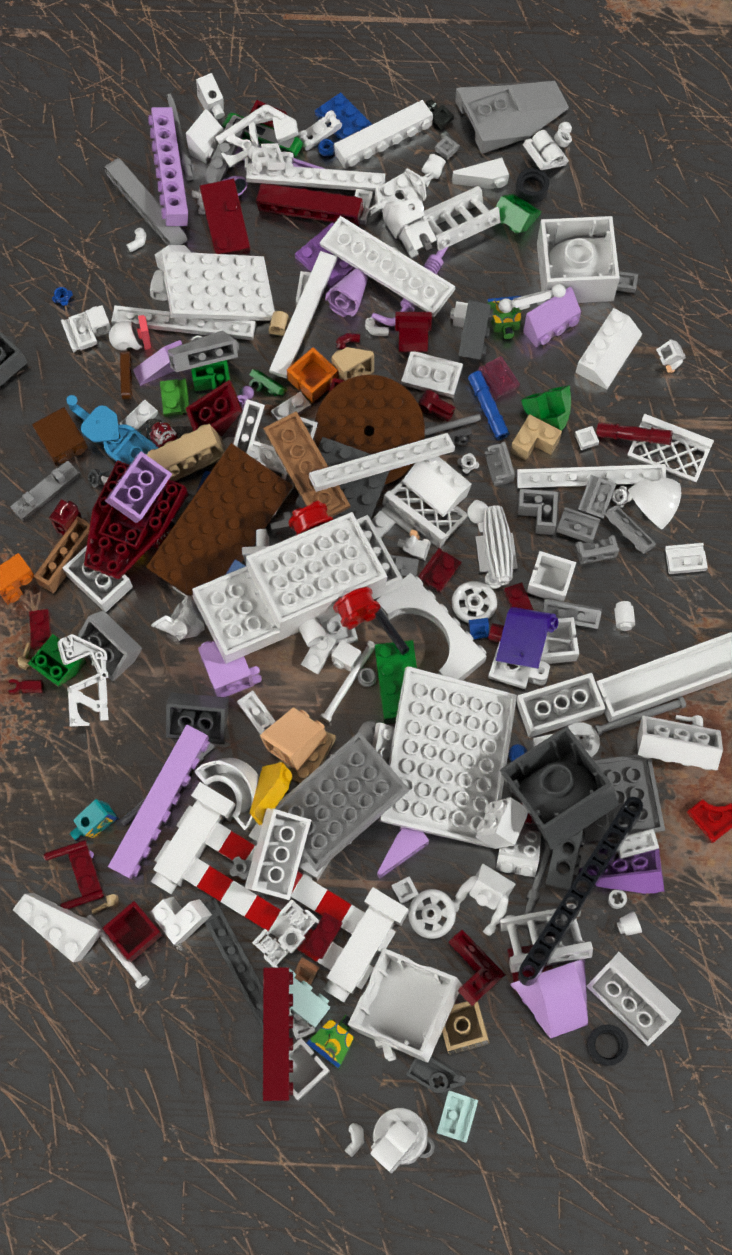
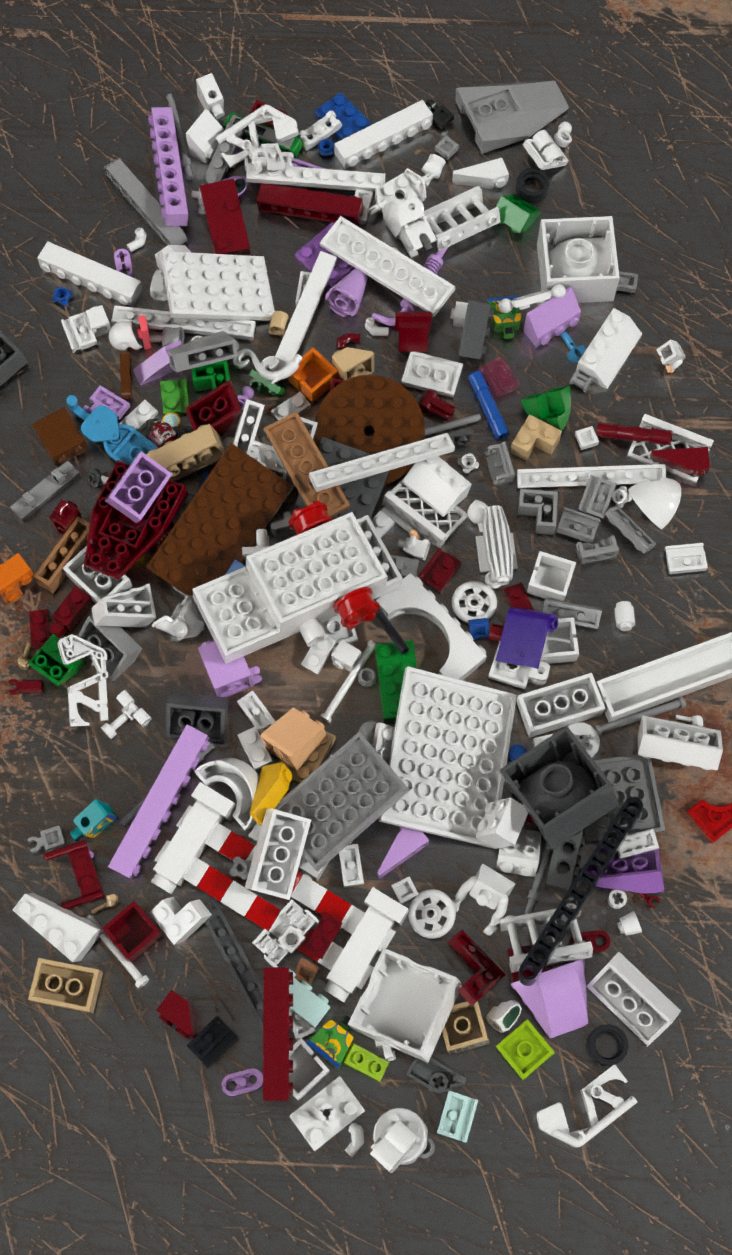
(50, 839): none -> light grey plate
(65, 985): none -> tan brick
(71, 612): none -> dark red brick
(90, 274): none -> white brick
(106, 398): none -> lavender plate
(121, 265): none -> lavender beam
(126, 609): none -> white wedge
(130, 712): none -> white bar
(169, 336): none -> light grey piece
(172, 418): none -> light aqua tile
(178, 1012): none -> dark red slope
(212, 1041): none -> black plate
(242, 1081): none -> lavender plate
(255, 749): none -> white brick
(271, 362): none -> white plant
(327, 1113): none -> white plate
(351, 866): none -> white plate
(365, 1062): none -> lime plate
(504, 1015): none -> white rock
(525, 1049): none -> lime plate
(553, 1119): none -> white piece
(573, 348): none -> dark azure bar
(581, 381): none -> light grey bush
(592, 936): none -> dark red plate
(647, 898): none -> dark red hand
(687, 460): none -> dark red slope

